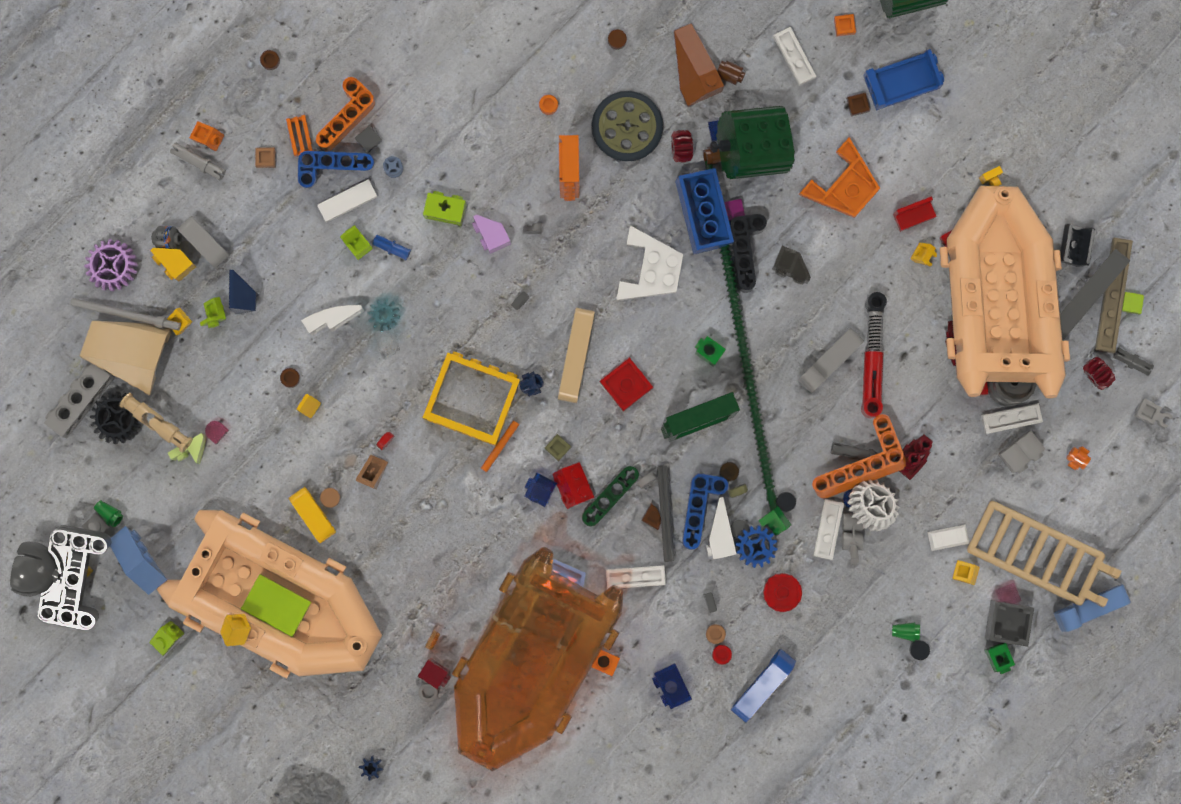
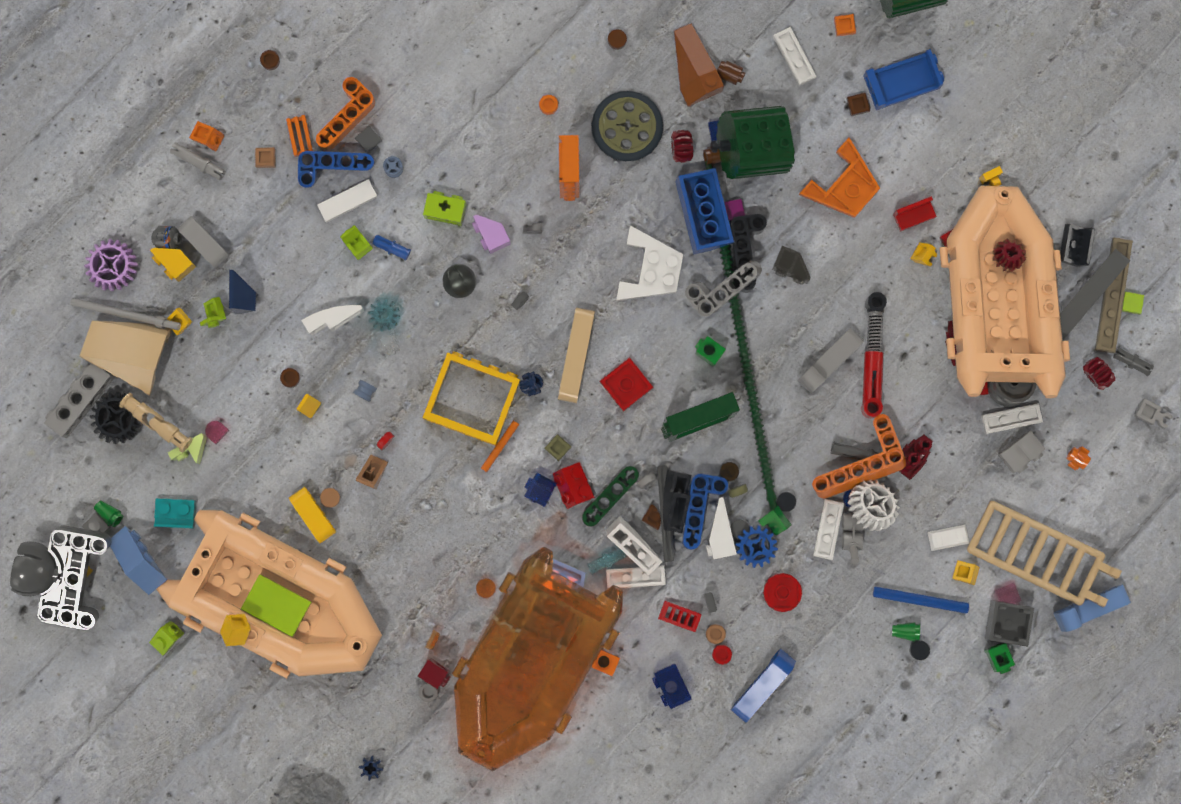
(174, 513): none -> teal plate
(364, 390): none -> sand blue wheel
(459, 281): none -> pearl dark grey piece
(485, 588): none -> clear orange tile
(606, 560): none -> clear light blue pin
(633, 545): none -> white slope
(675, 500): none -> black slope
(697, 616): none -> red slope
(727, 286): none -> light grey beam
(922, 600): none -> blue axle
(1002, 253): none -> dark red gear

